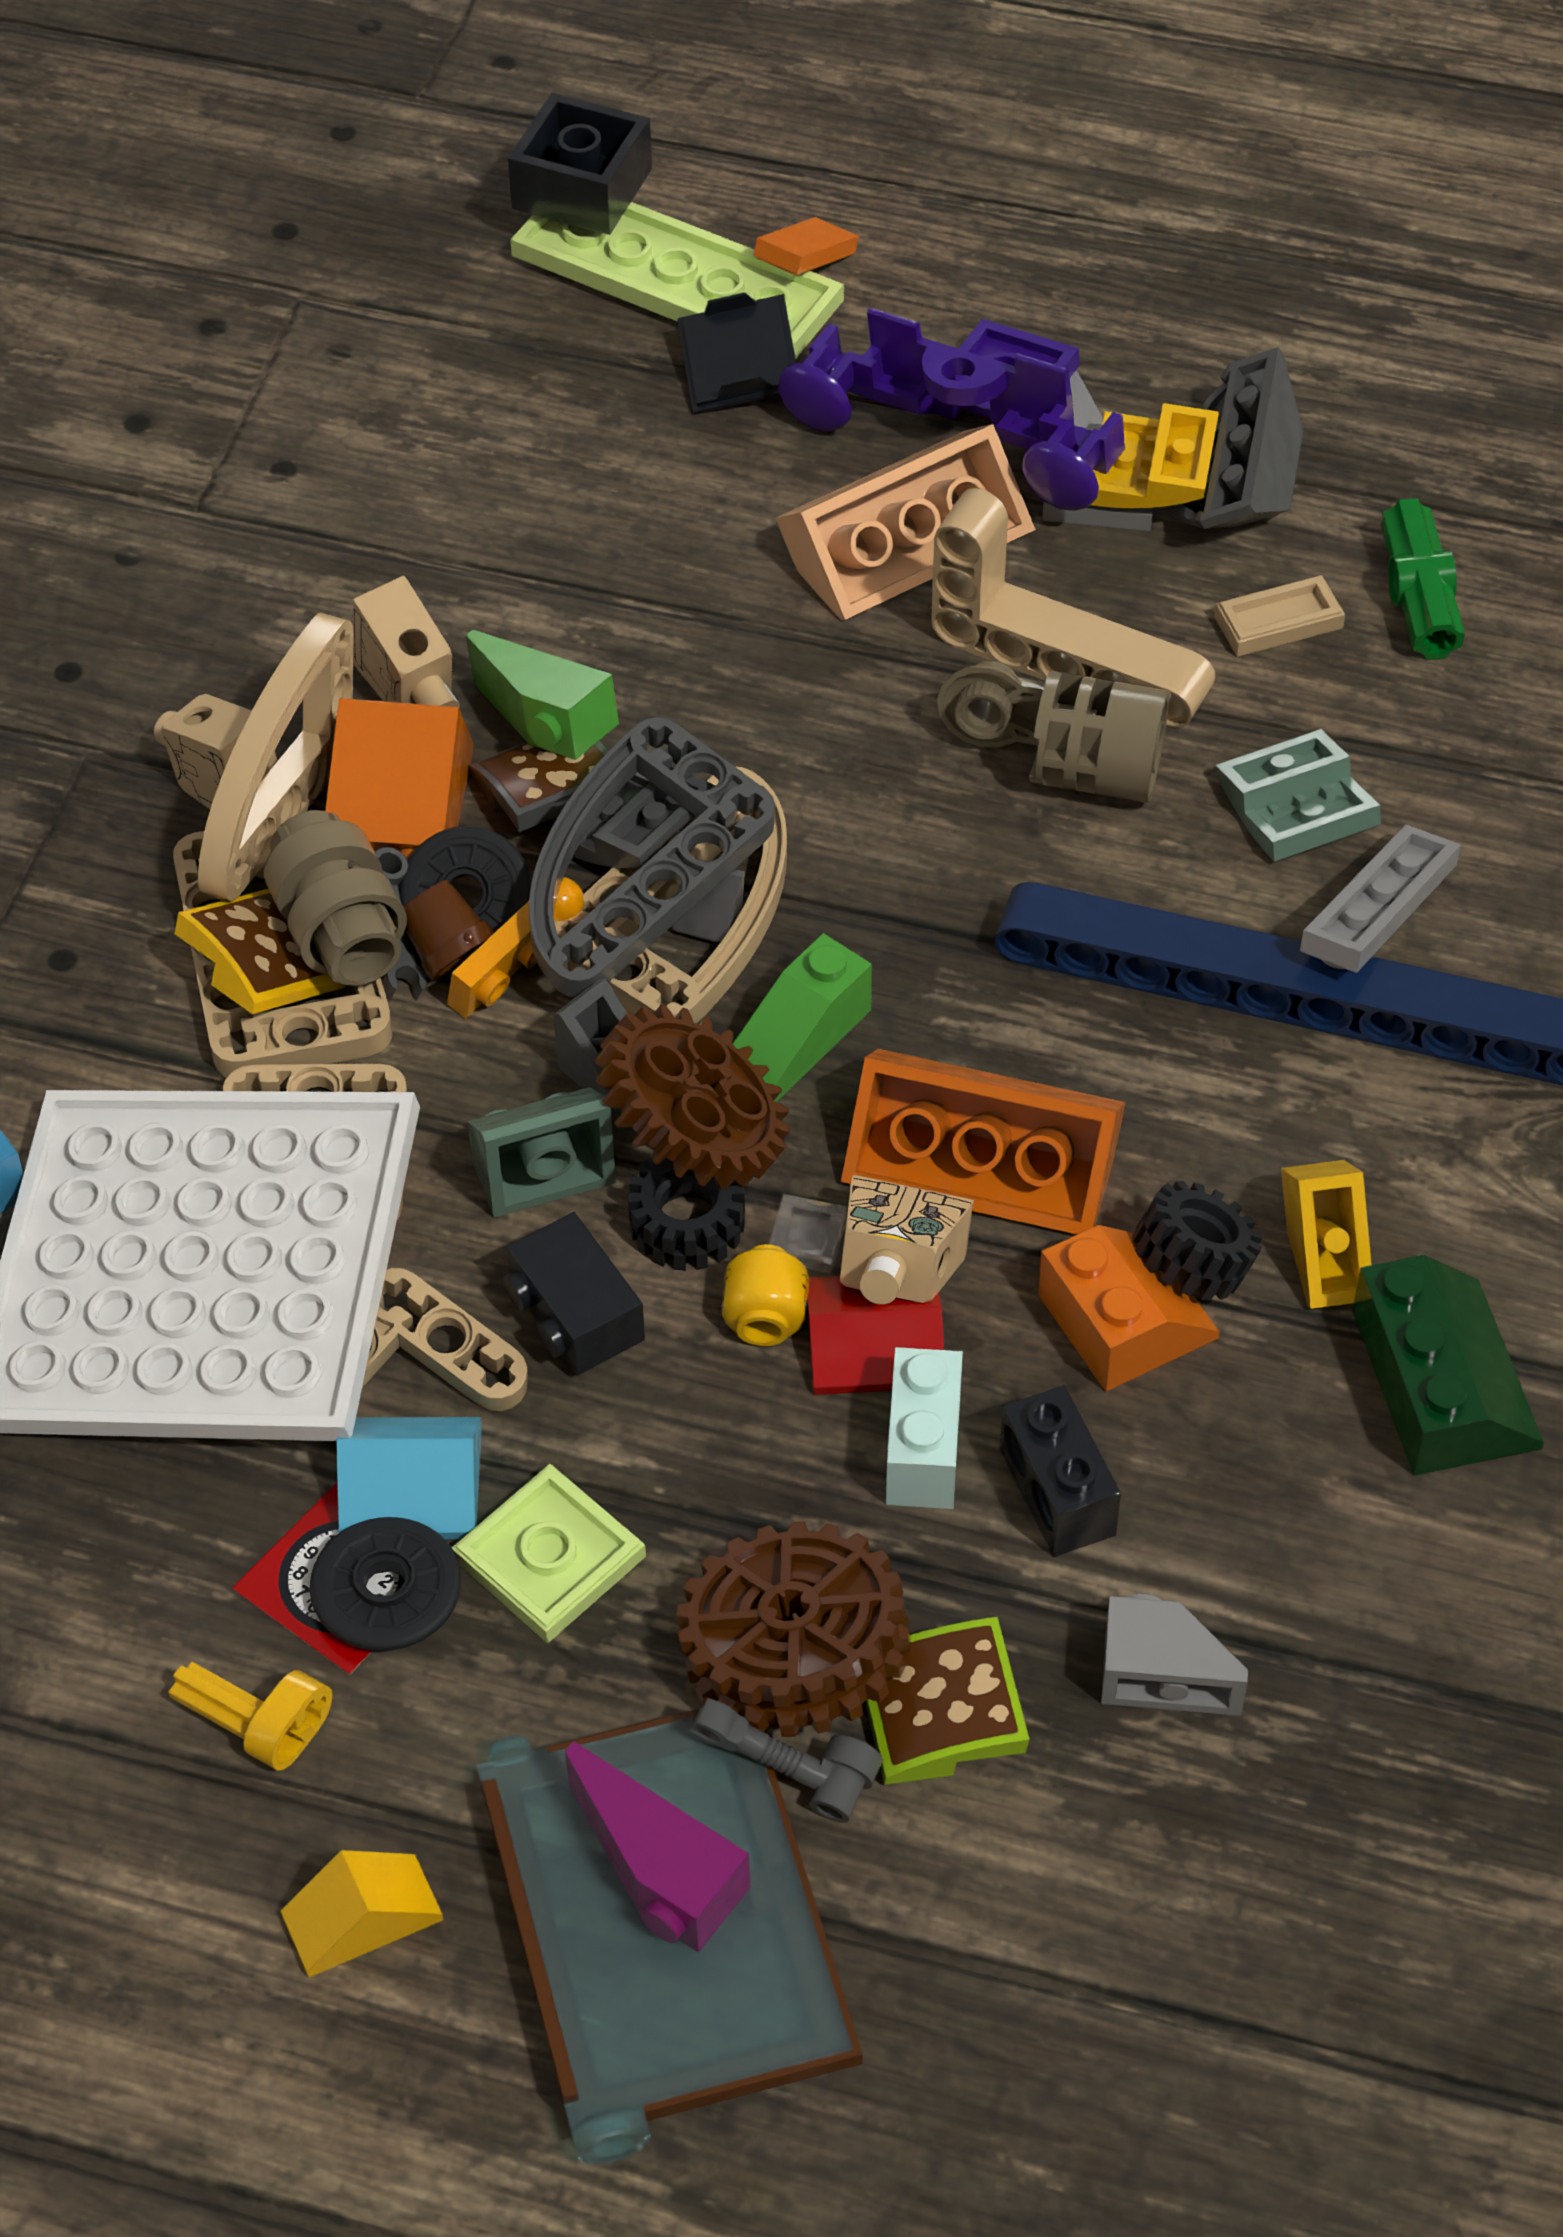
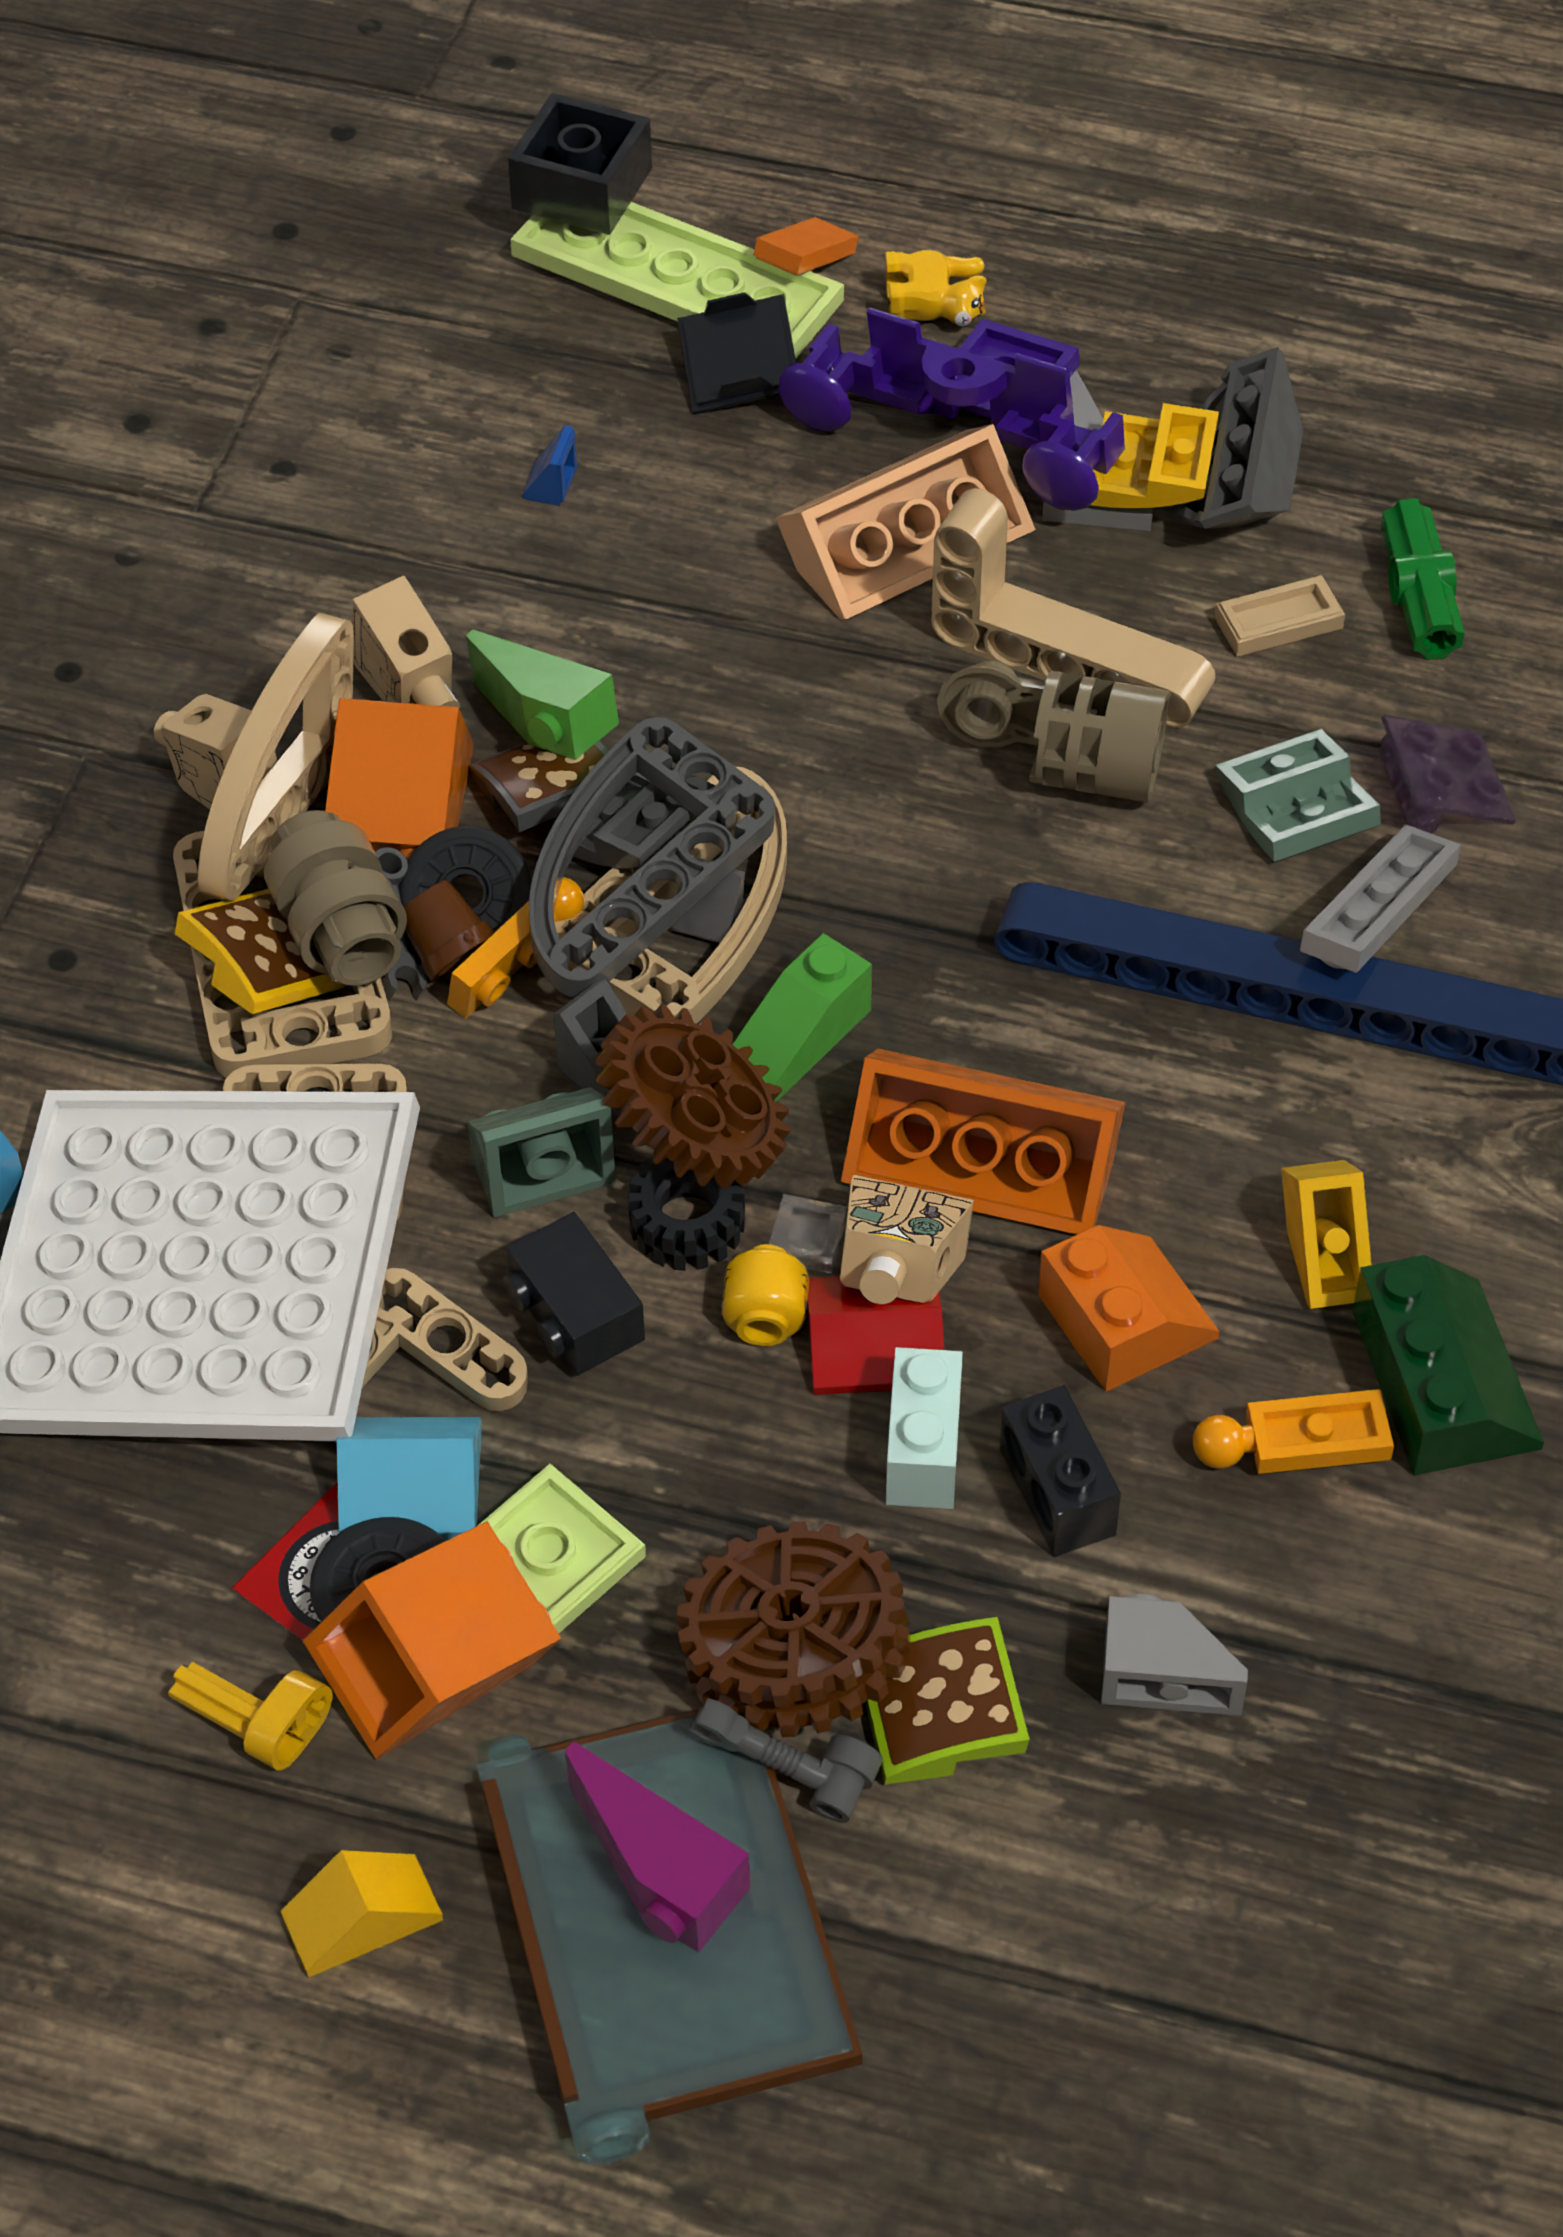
(430, 1637): none -> orange slope
(553, 470): none -> blue slope
(921, 289): none -> yellow animal
(1197, 1240): black tyre -> none
(1300, 1433): none -> light orange plate
(1441, 773): none -> clear purple hinge

